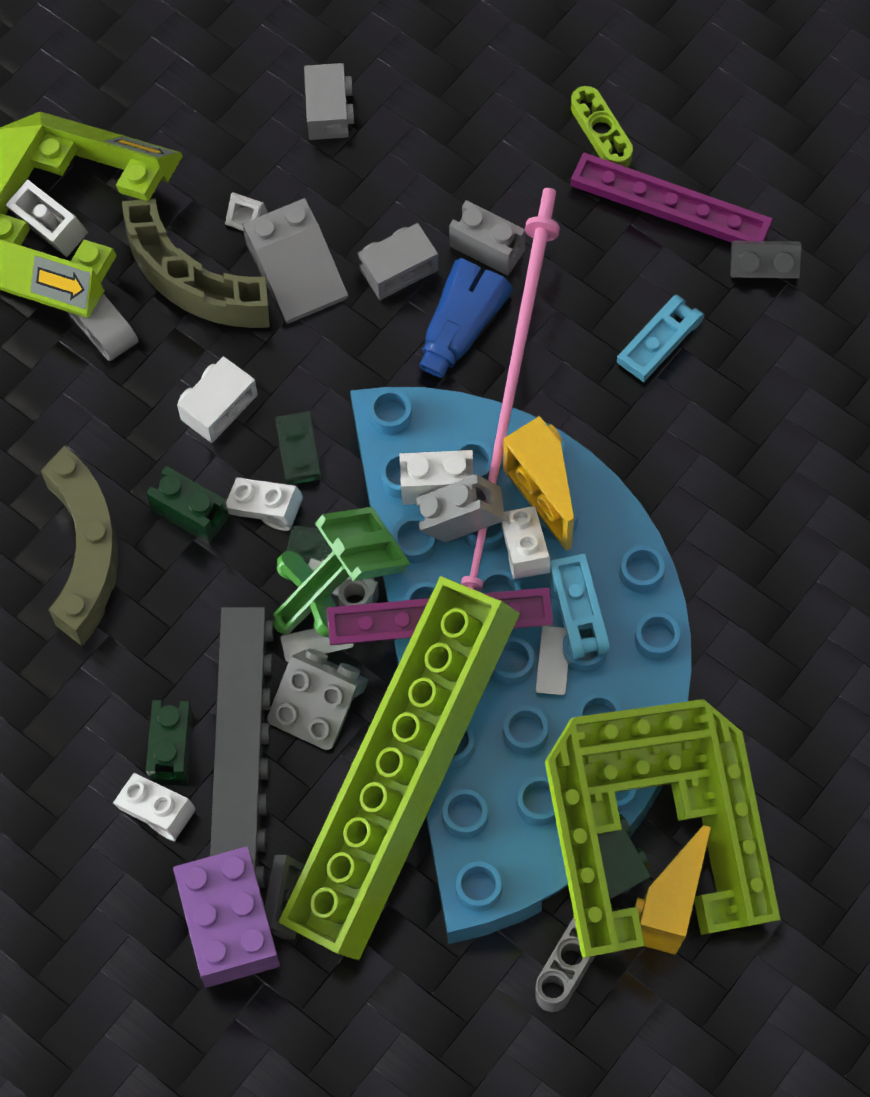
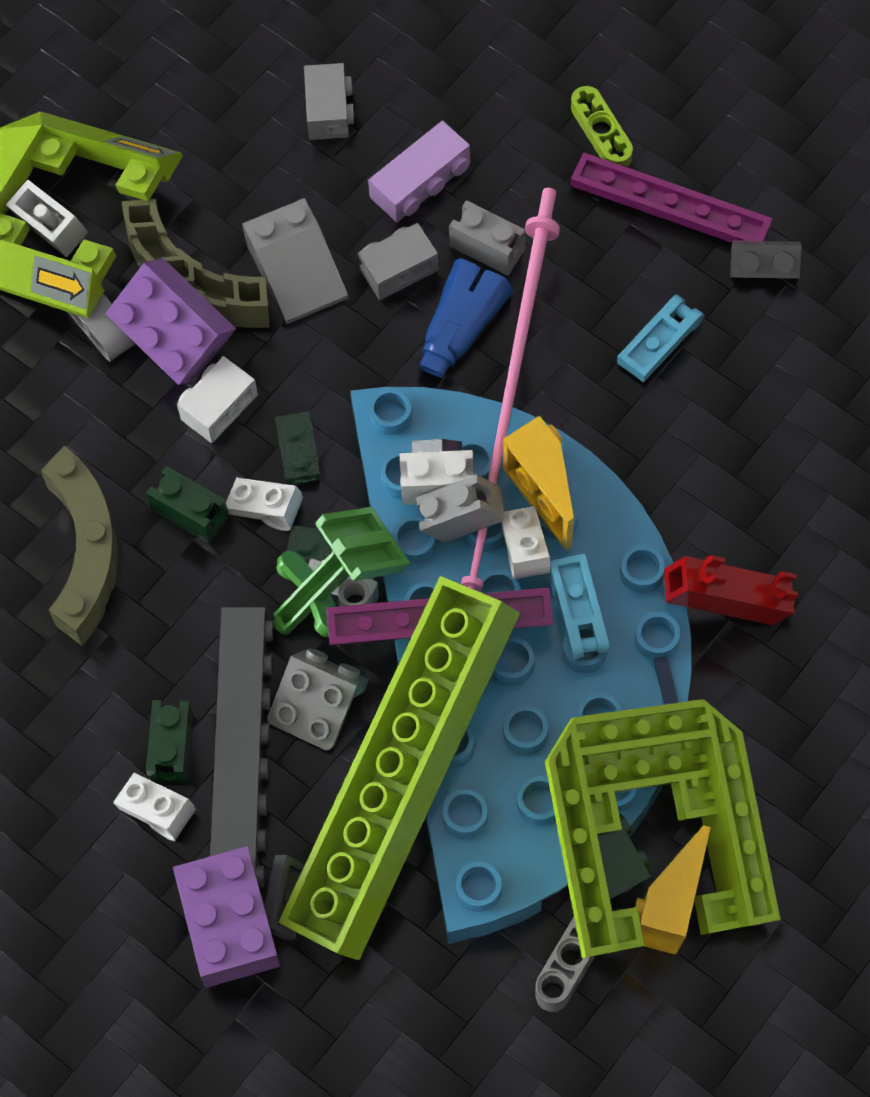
(170, 321): none -> medium lavender brick
(242, 210): white slope -> none
(307, 639): white sticker -> none
(419, 171): none -> lavender brick
(436, 445): none -> plate
(552, 663): white sticker -> none
(666, 680): none -> dark blue piece
(730, 590): none -> red brick

